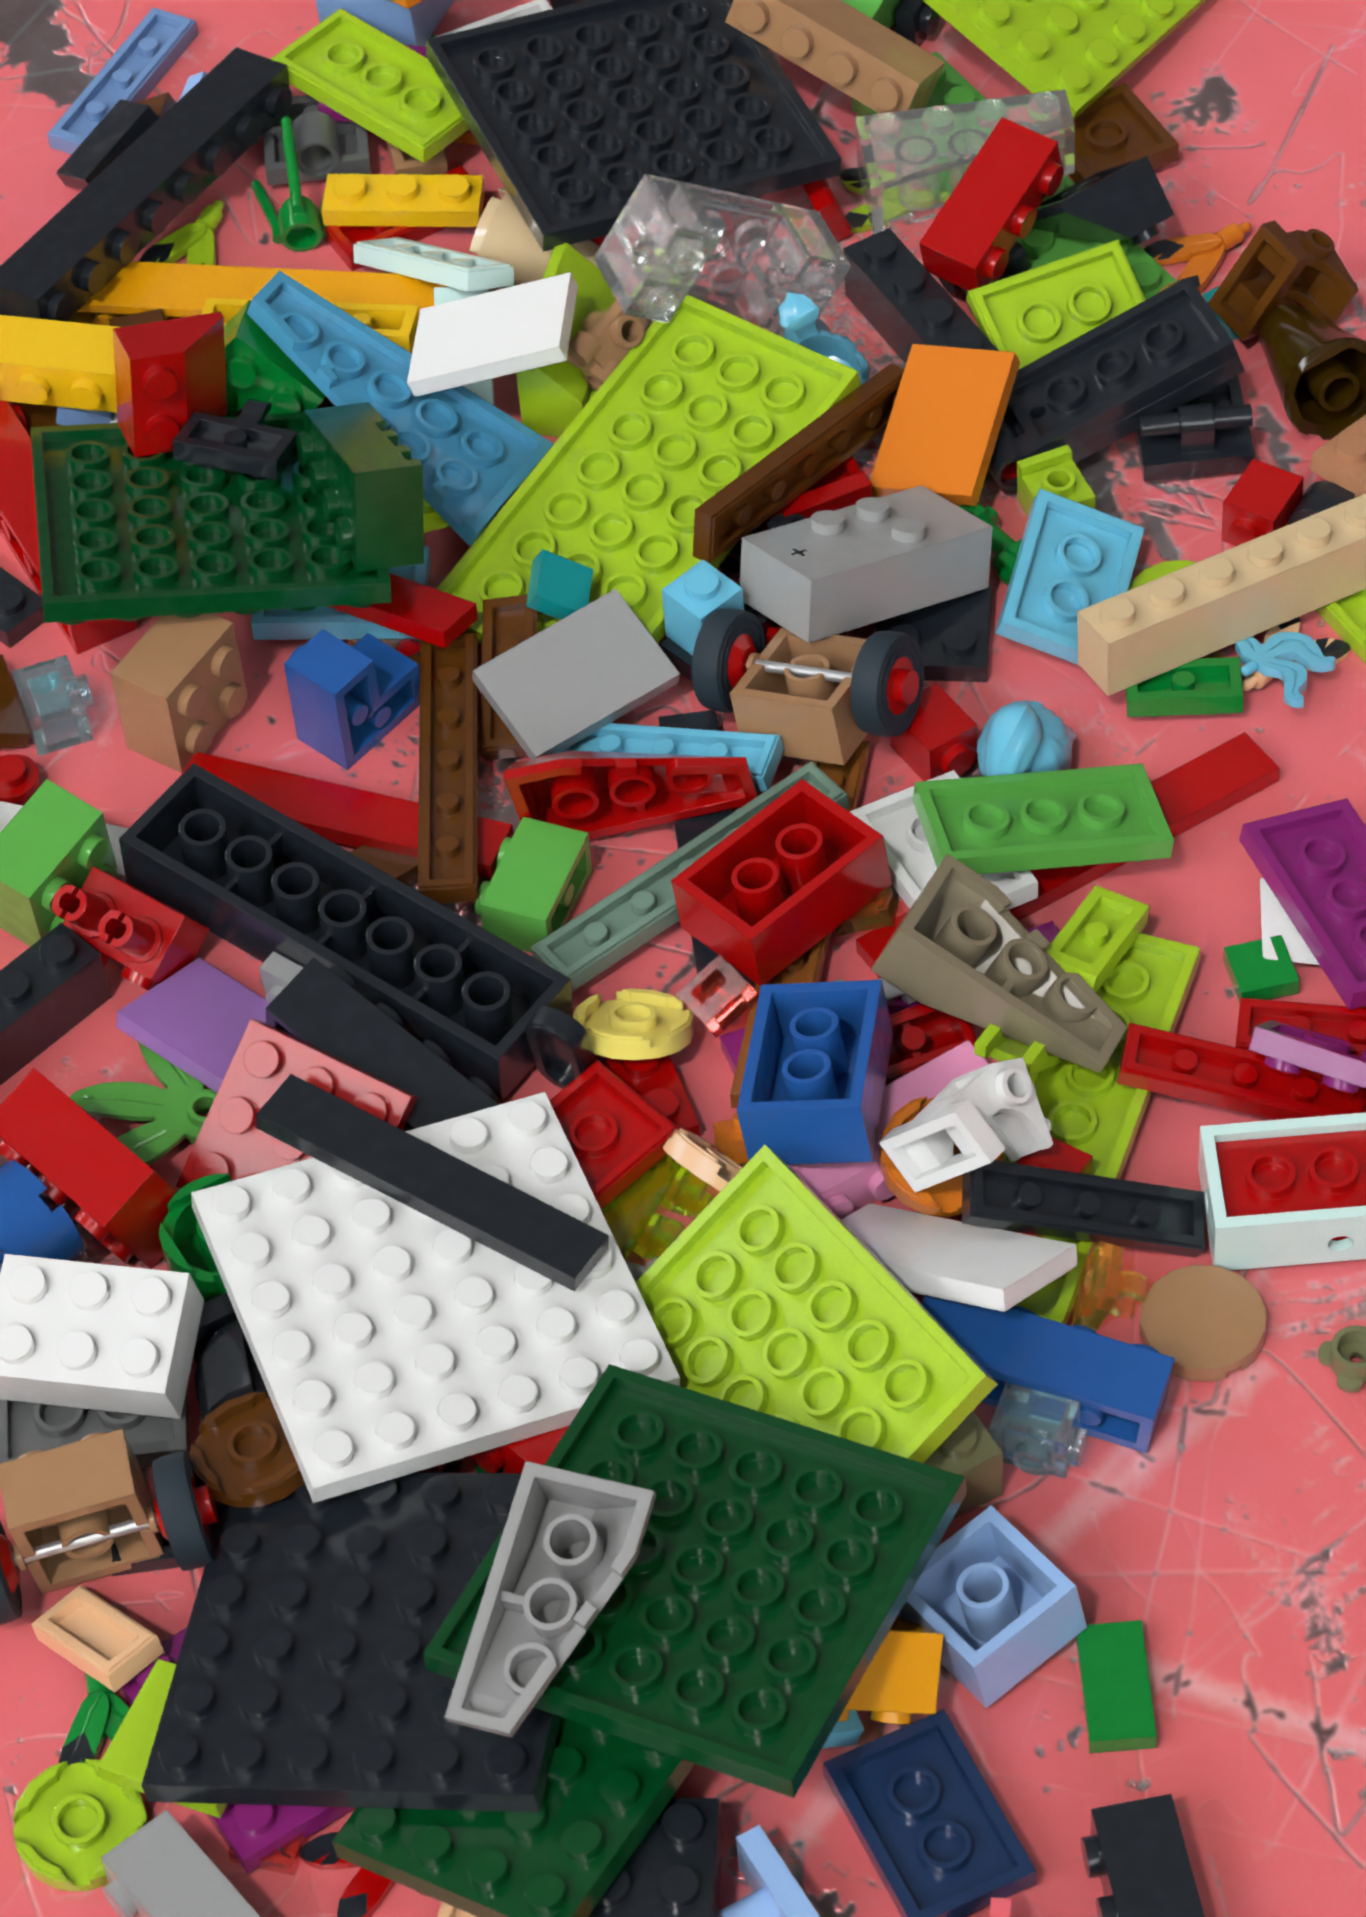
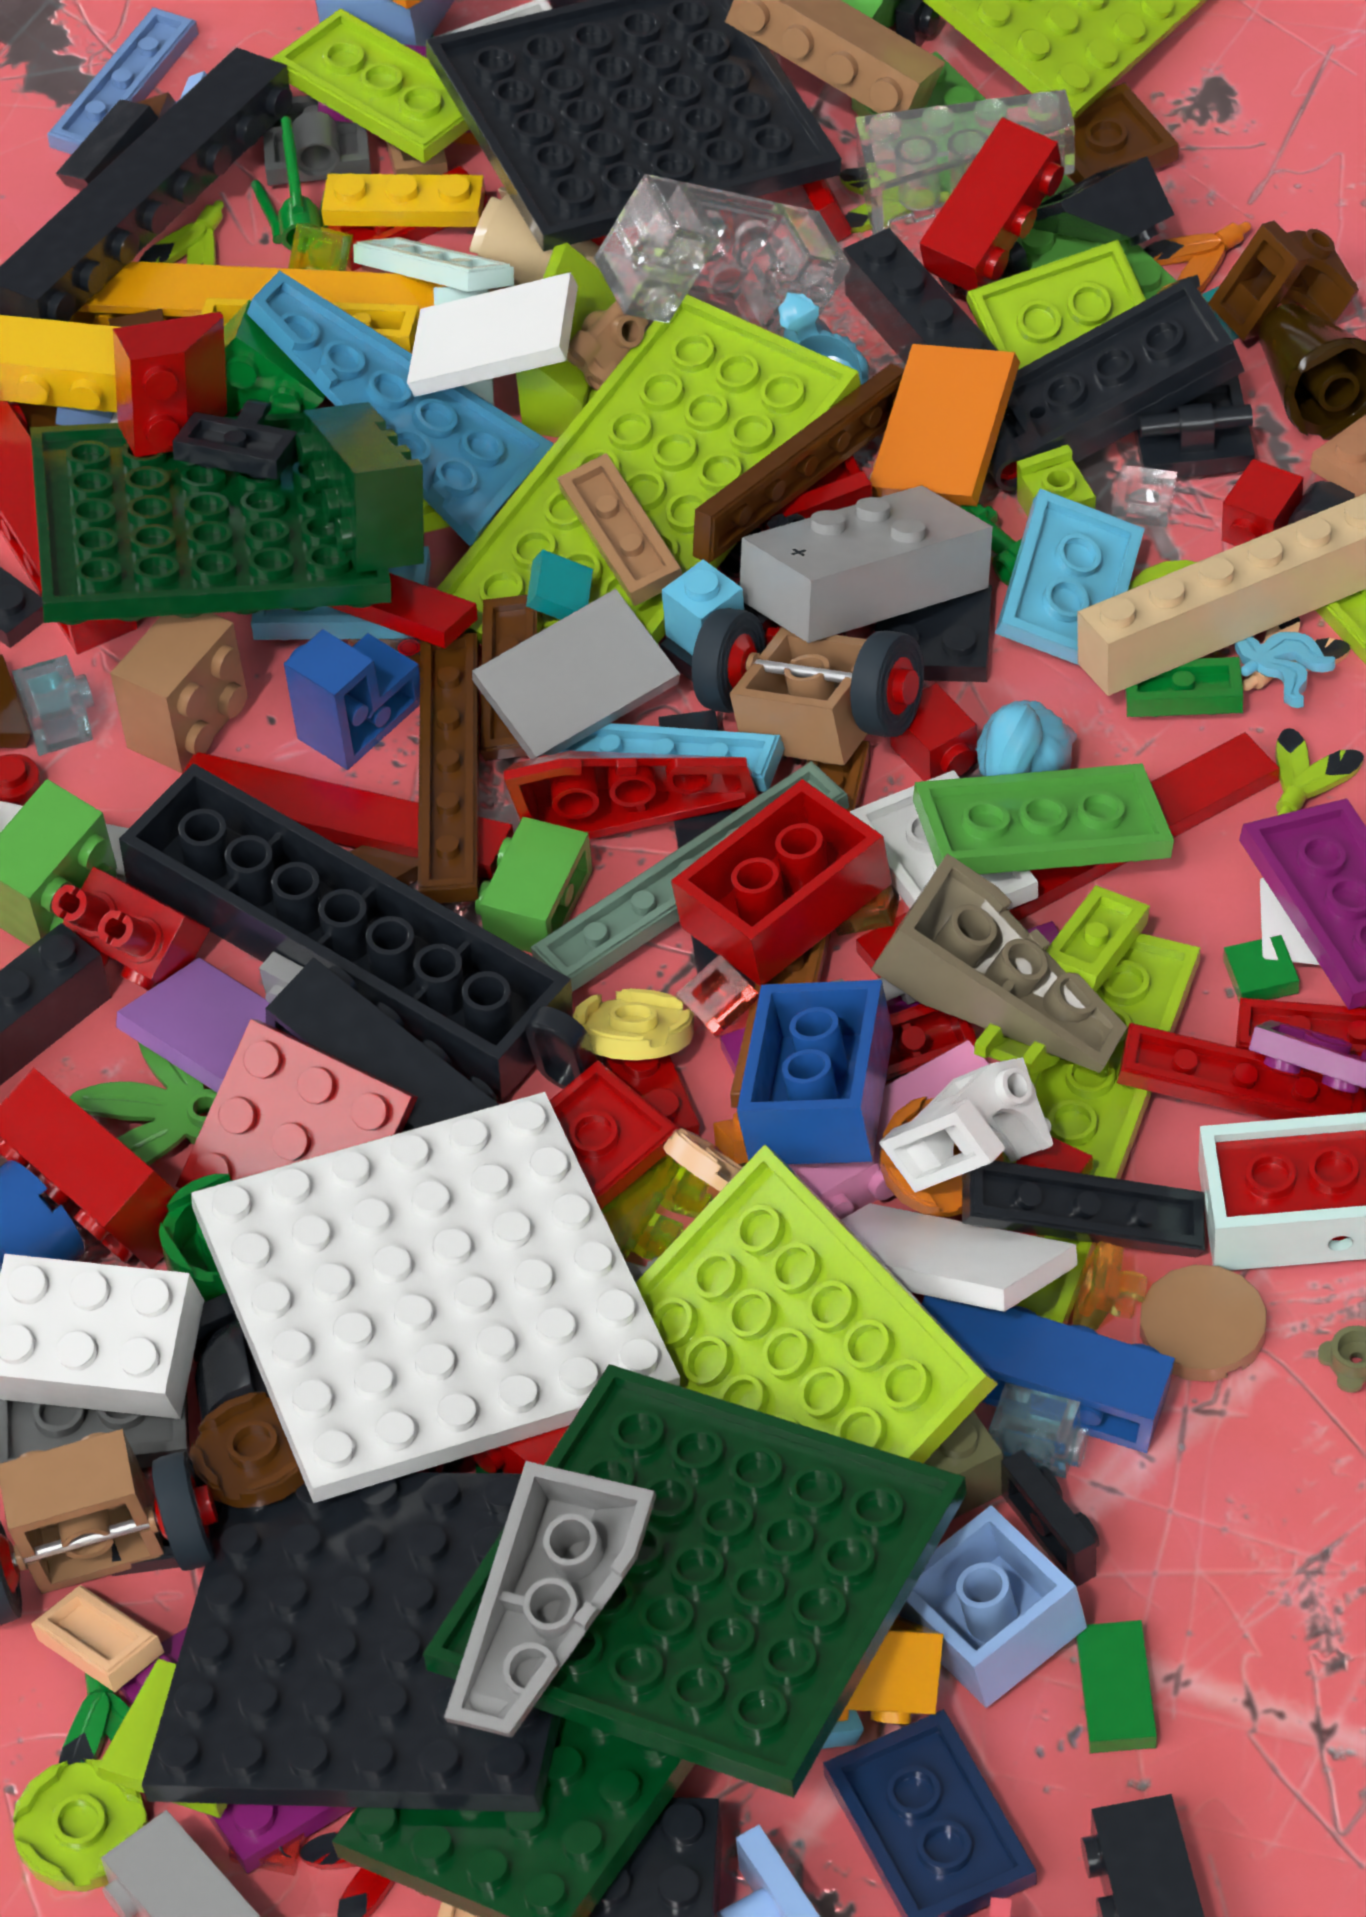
(319, 248): none -> clear neon green plate
(432, 1182): black tile -> none
(620, 529): none -> medium nougat plate
(1040, 1505): none -> black plate
(1144, 495): none -> clear plate
(1305, 781): none -> lime piece

